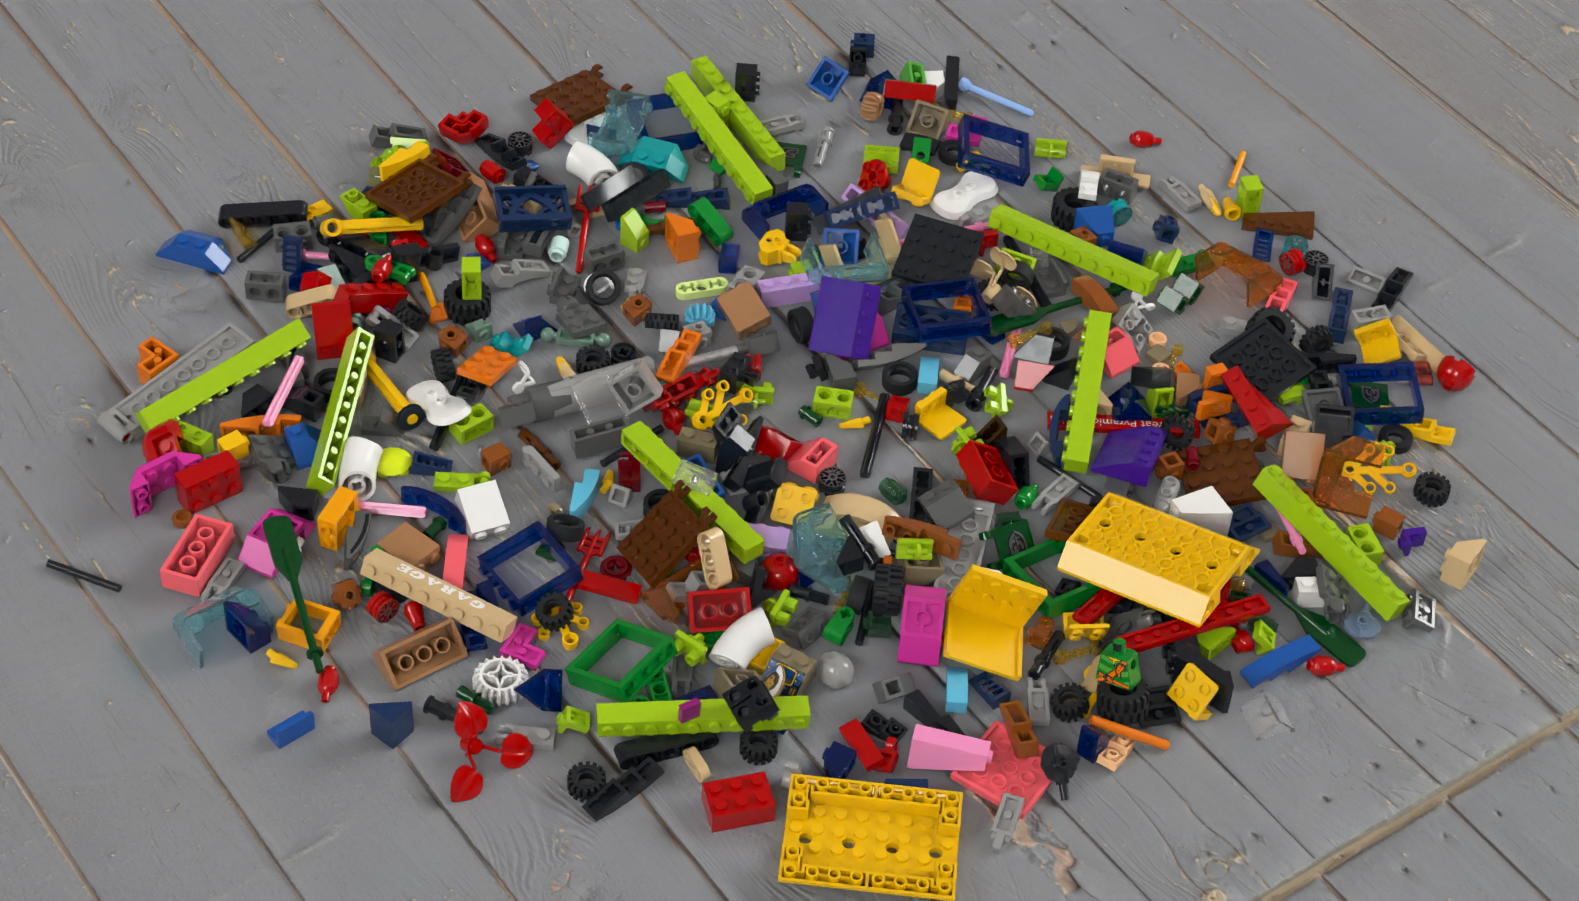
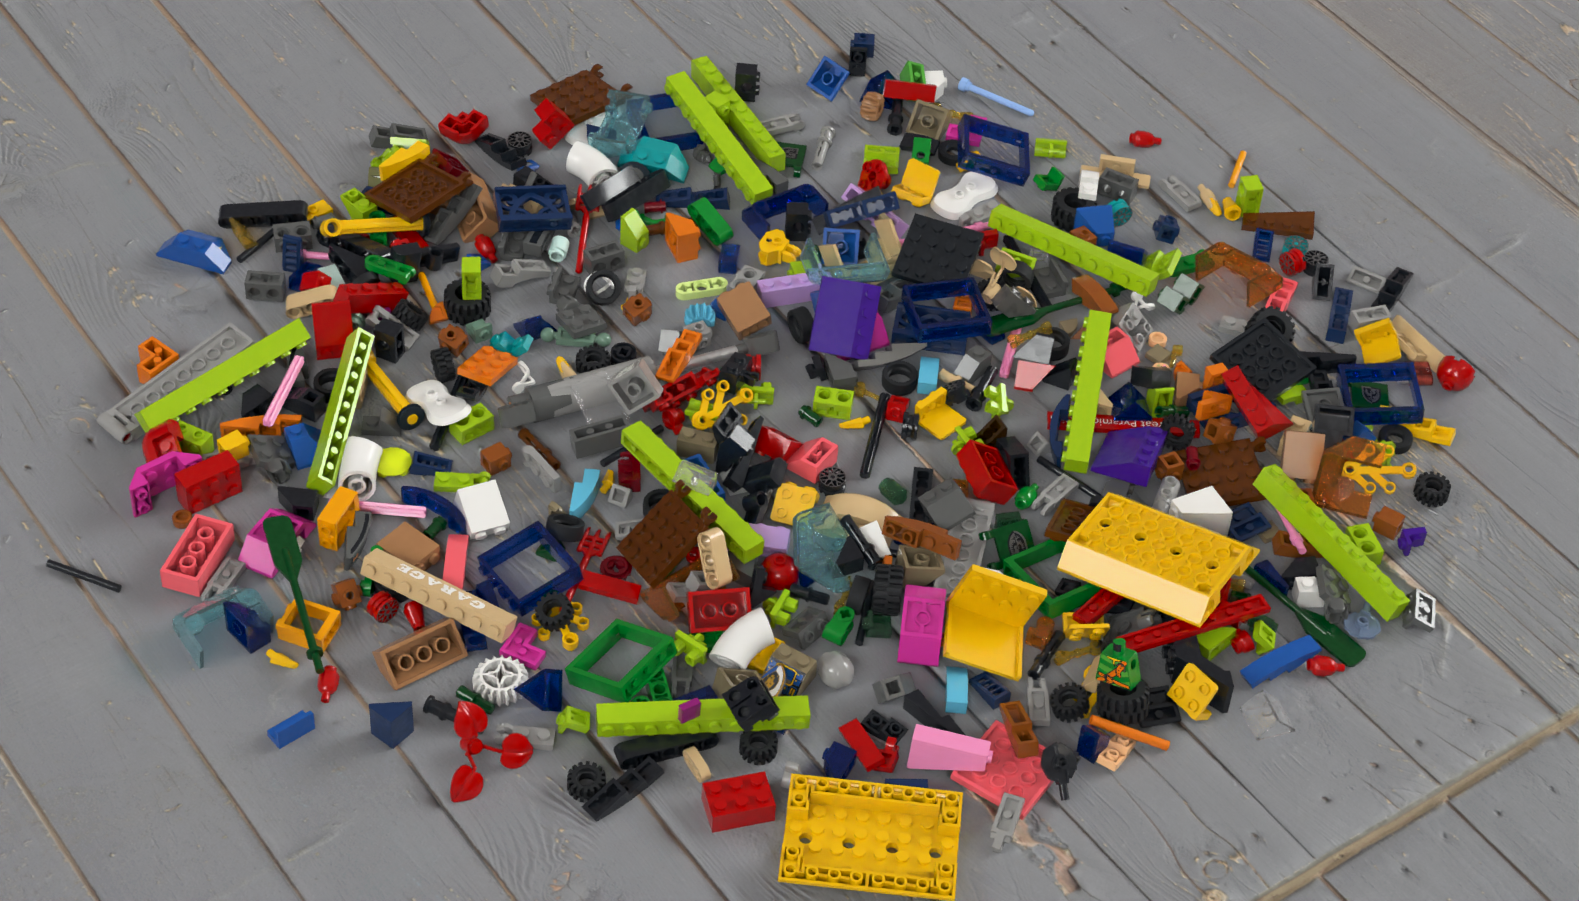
(382, 269): red plant -> none
(492, 171): red brick -> none
(662, 321): black tyre -> none
(914, 548): lime hips -> none
(951, 81): black slope -> none
(1317, 339): black tyre -> none
(1462, 562): tan slope -> none

